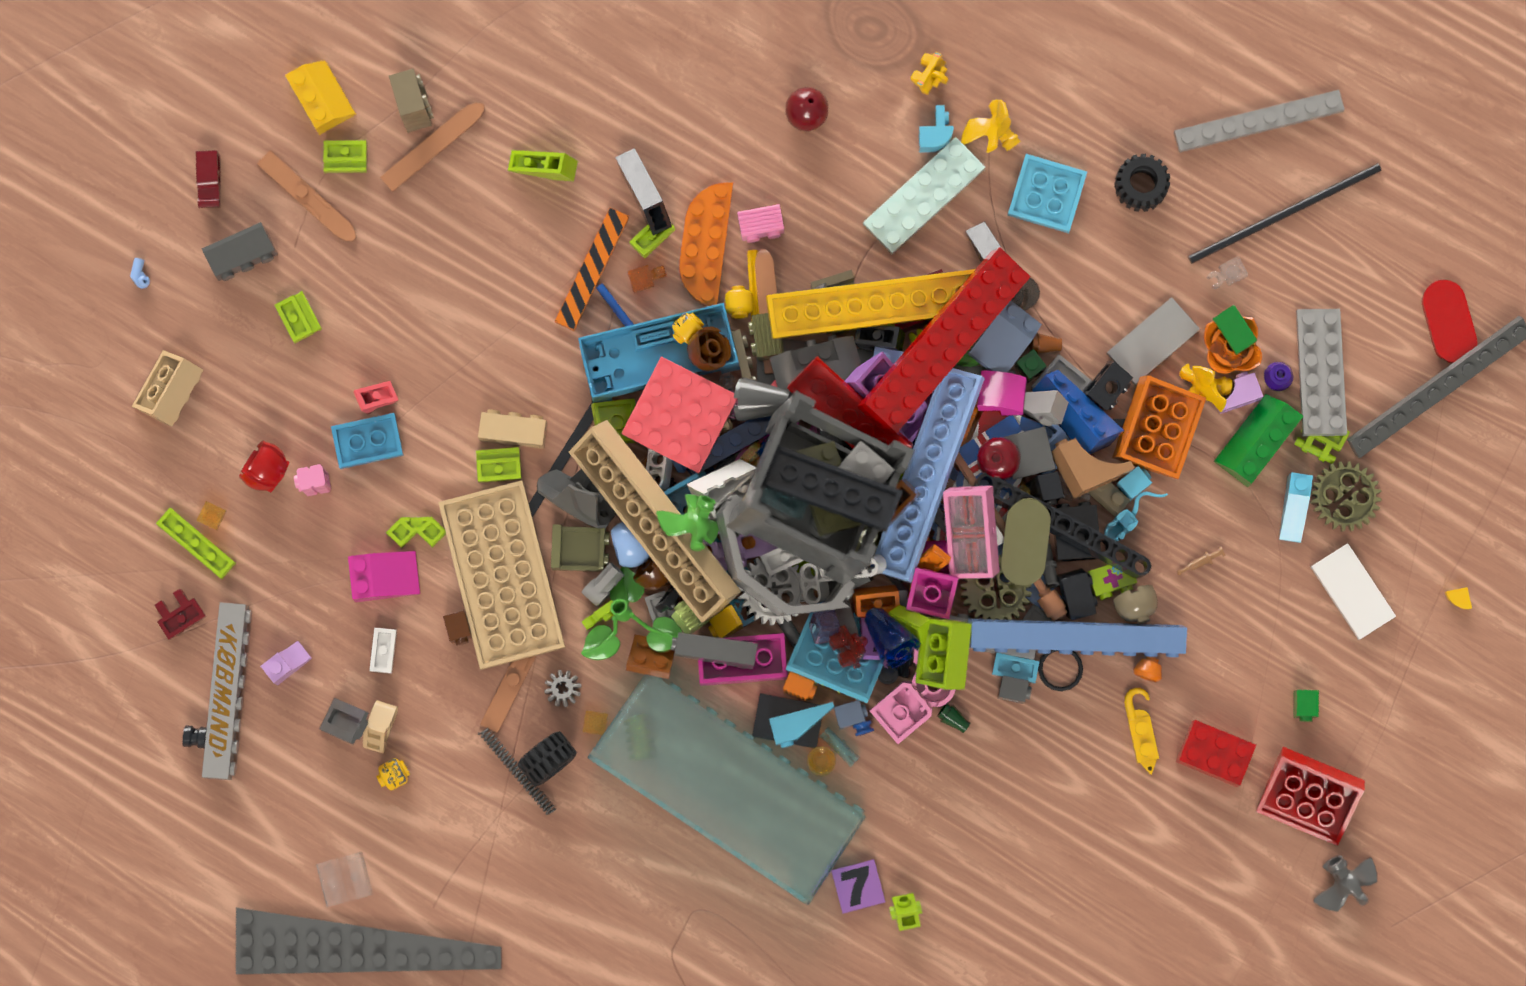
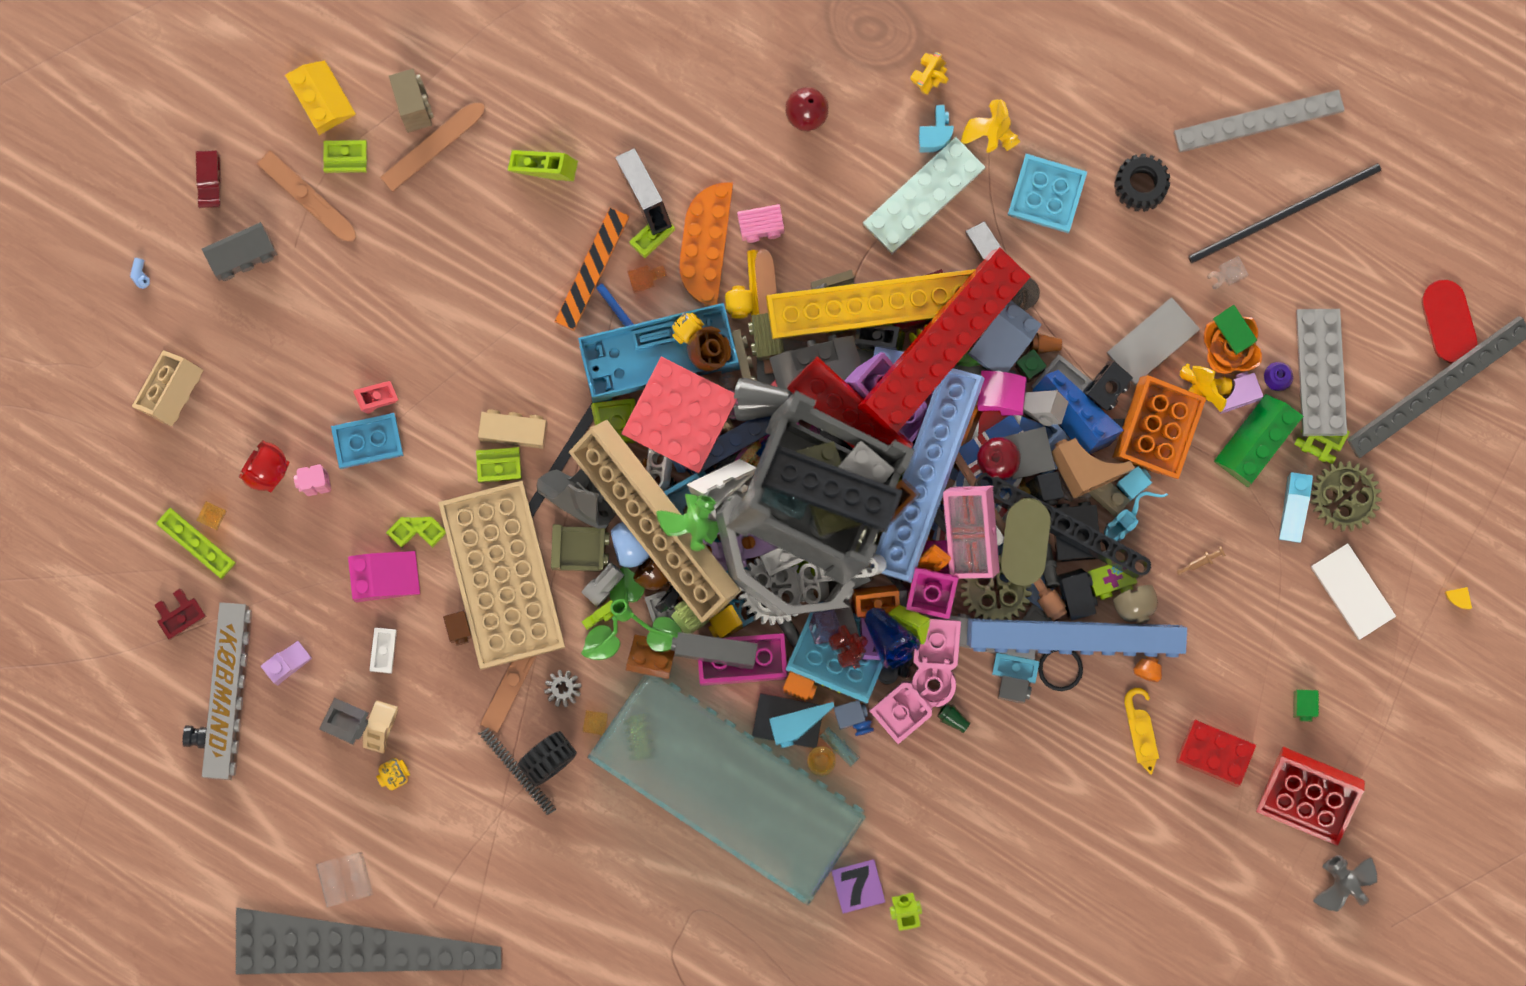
(298, 317): lime plate -> none
(944, 654): lime slope -> none

